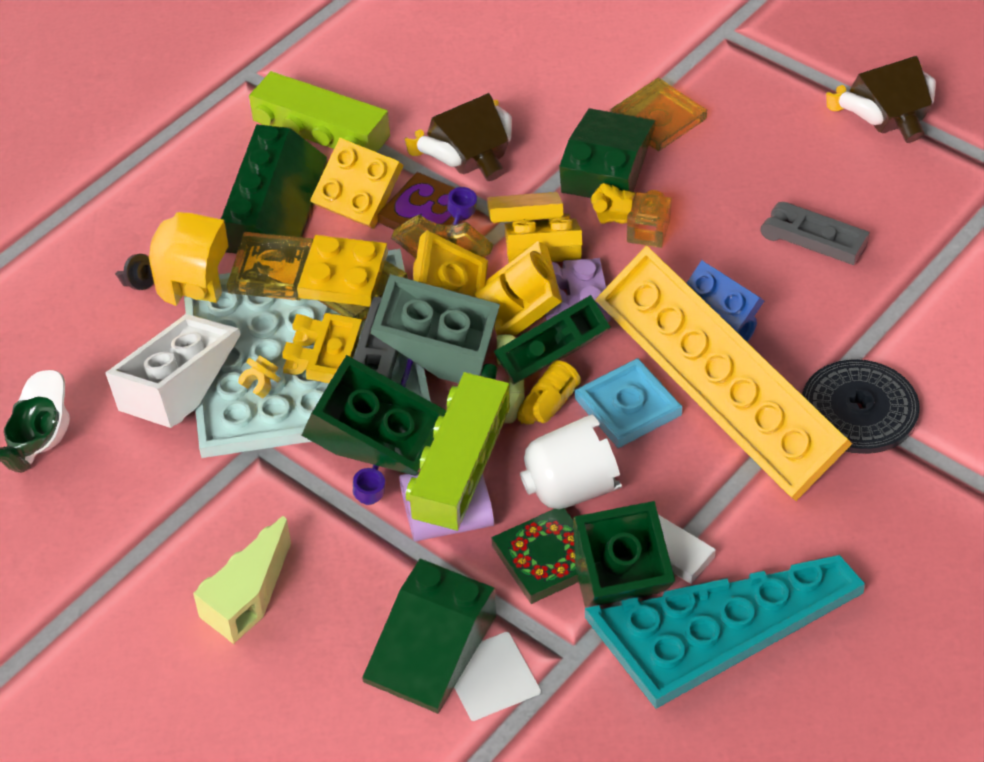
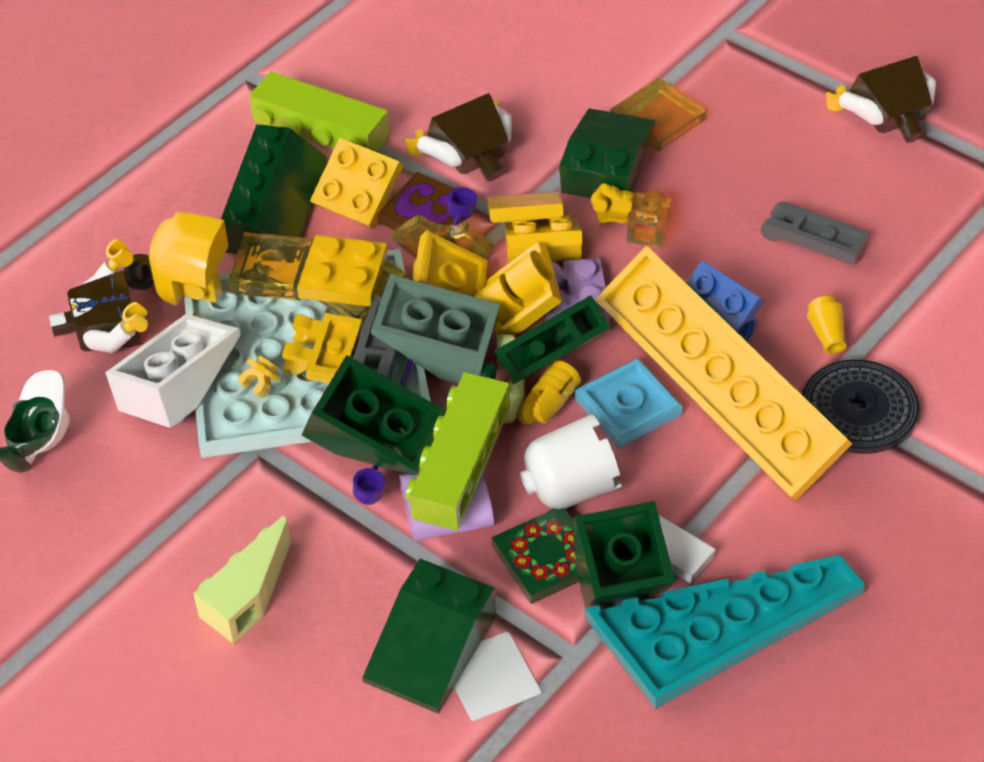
(103, 307): none -> torso
(827, 320): none -> yellow cone

